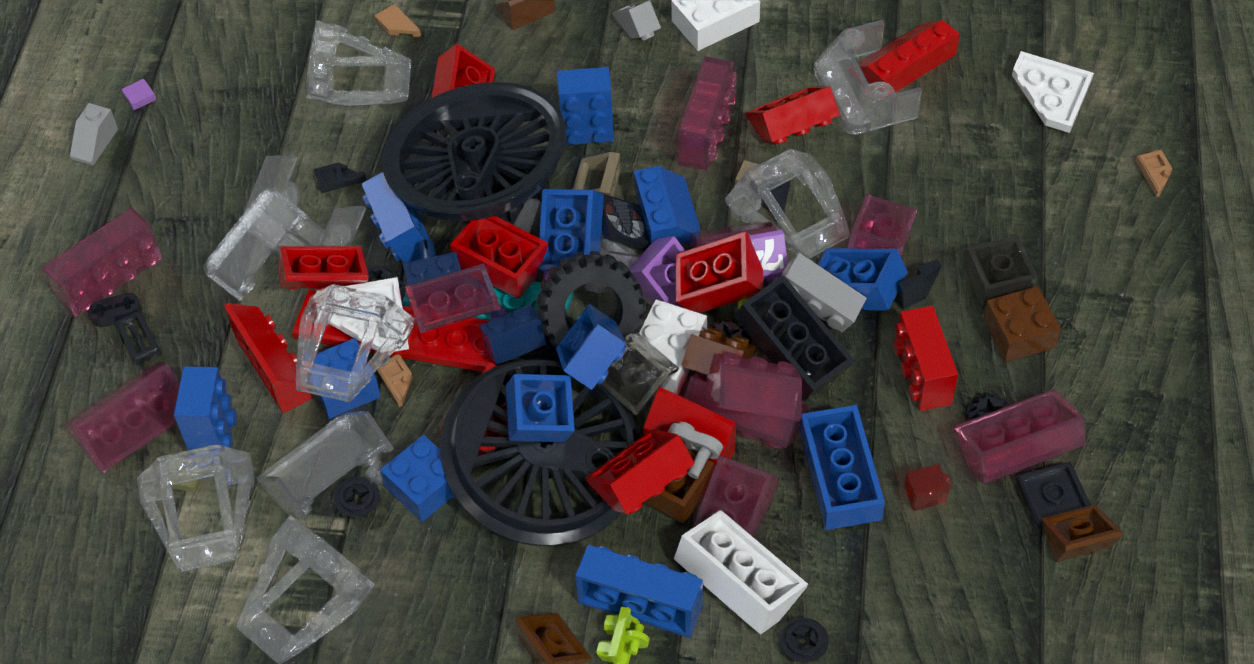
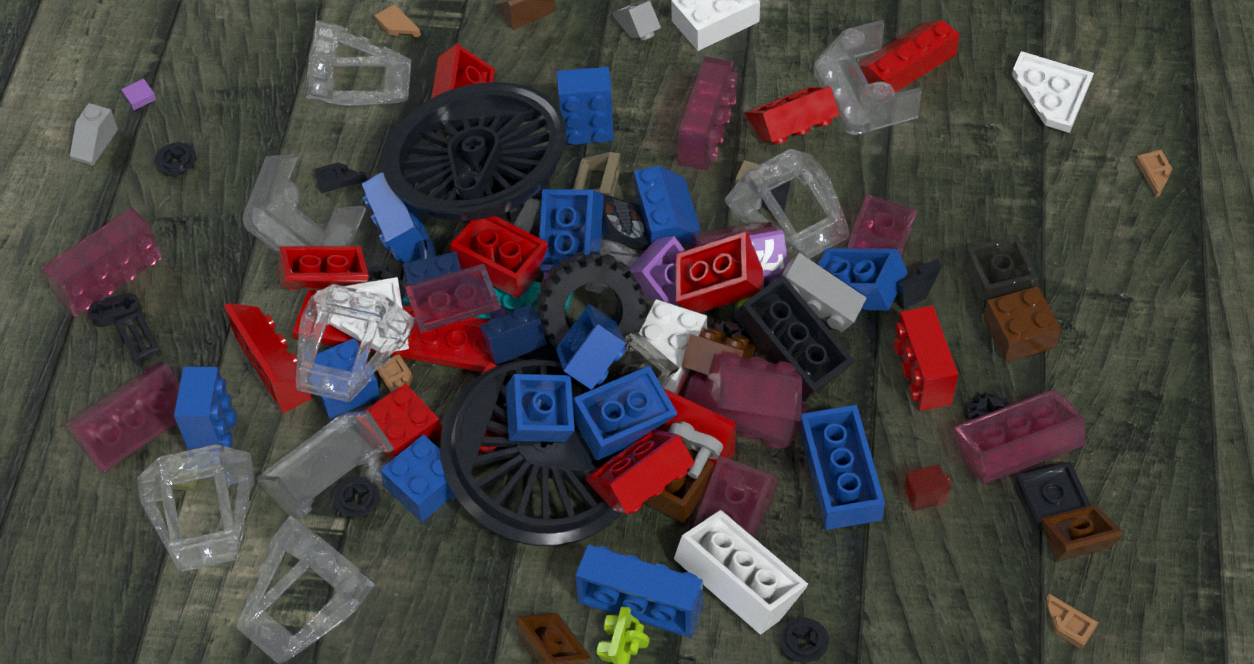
(181, 152): none -> black gear
(253, 241): clear windscreen -> none
(404, 419): none -> red brick
(621, 412): none -> blue slope
(1069, 622): none -> medium nougat tile

